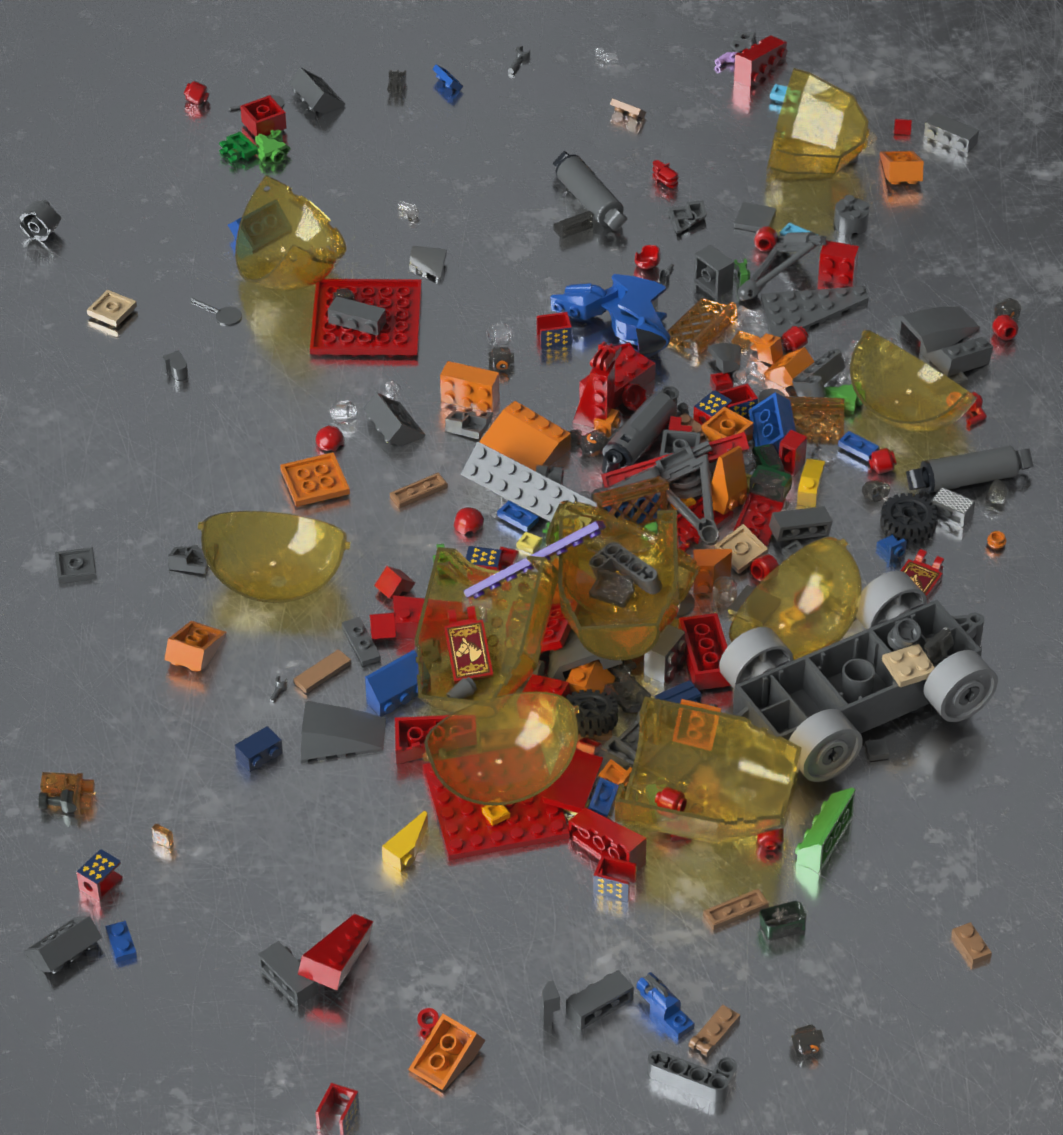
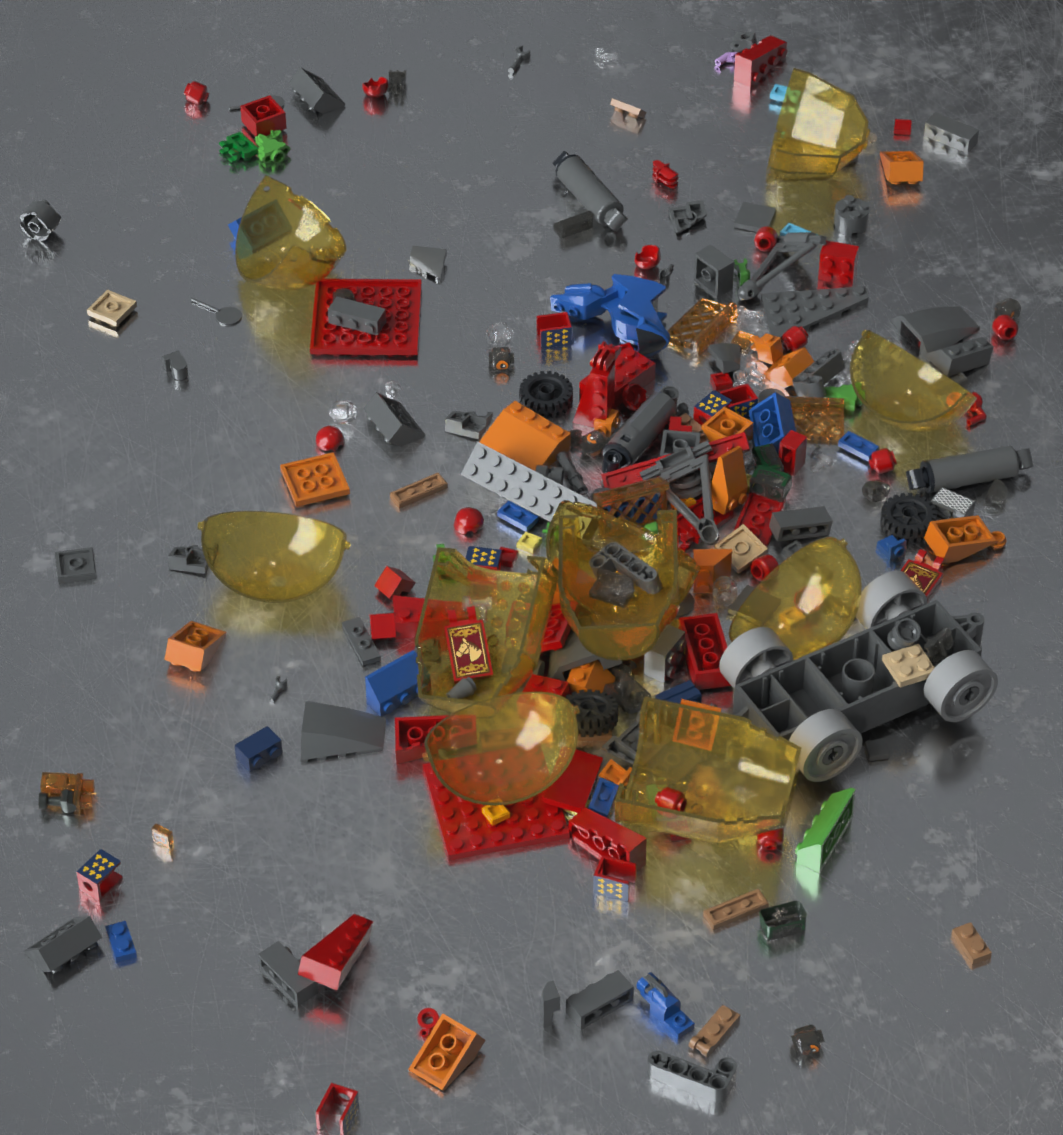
(322, 671): medium nougat tile -> none
(375, 88): none -> red hair
(404, 846): yellow slope -> none
(411, 209): clear arm -> none
(444, 75): blue plate -> none
(469, 387): orange brick -> none
(546, 394): none -> black wheel
(558, 548): plate -> none
(574, 478): none -> dark grey pin
(589, 745): red tile -> none
(649, 473): dark grey beam -> none
(810, 482): yellow slope -> none
(958, 537): none -> orange slope

